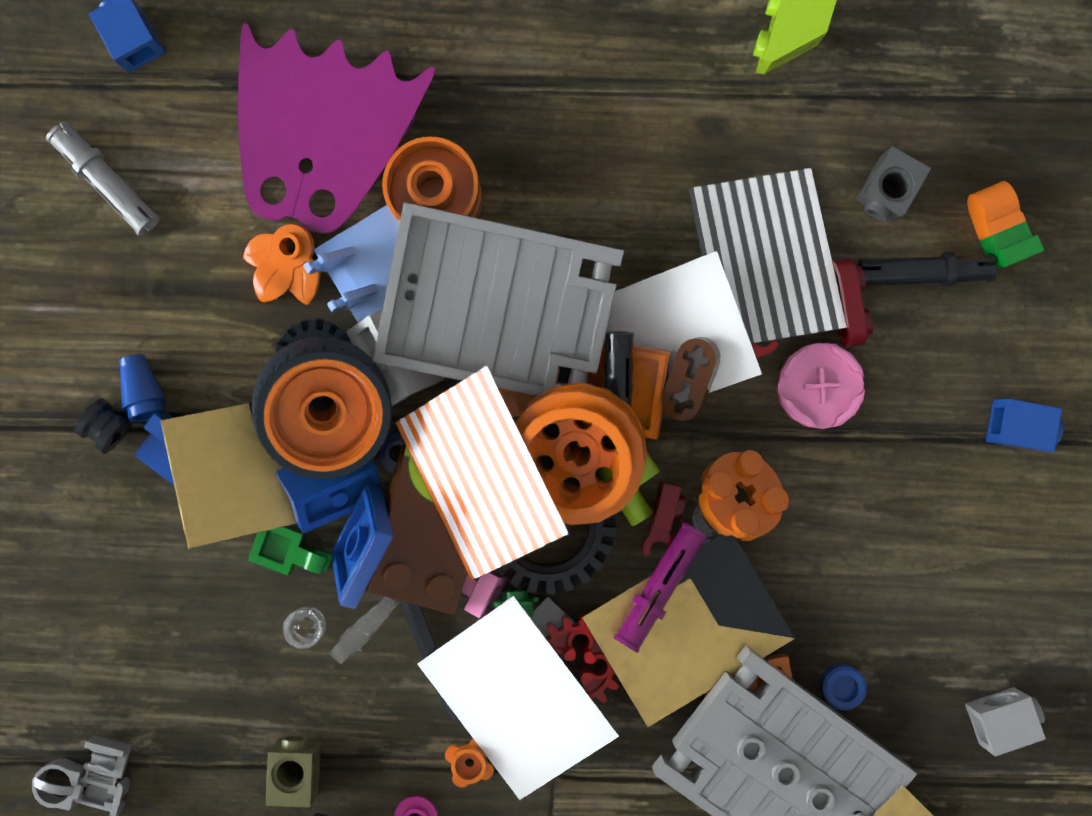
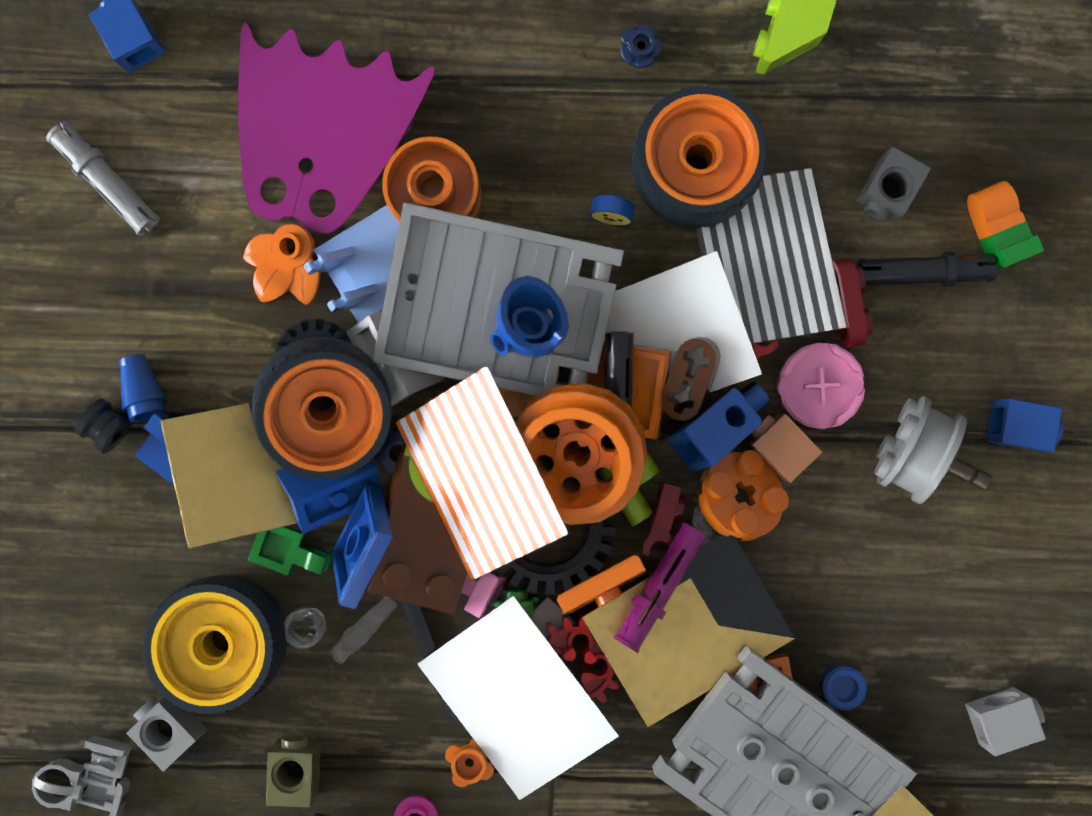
(158, 747): none -> light grey brick
(190, 666): none -> yellow wheel
(524, 319): none -> blue helmet
(603, 586): none -> orange plate
(612, 210): none -> blue tile
(635, 56): none -> dark blue plate
(703, 124): none -> orange wheel
(718, 427): none -> blue torso
(783, 446): none -> nougat brick
(925, 452): none -> light grey wheel

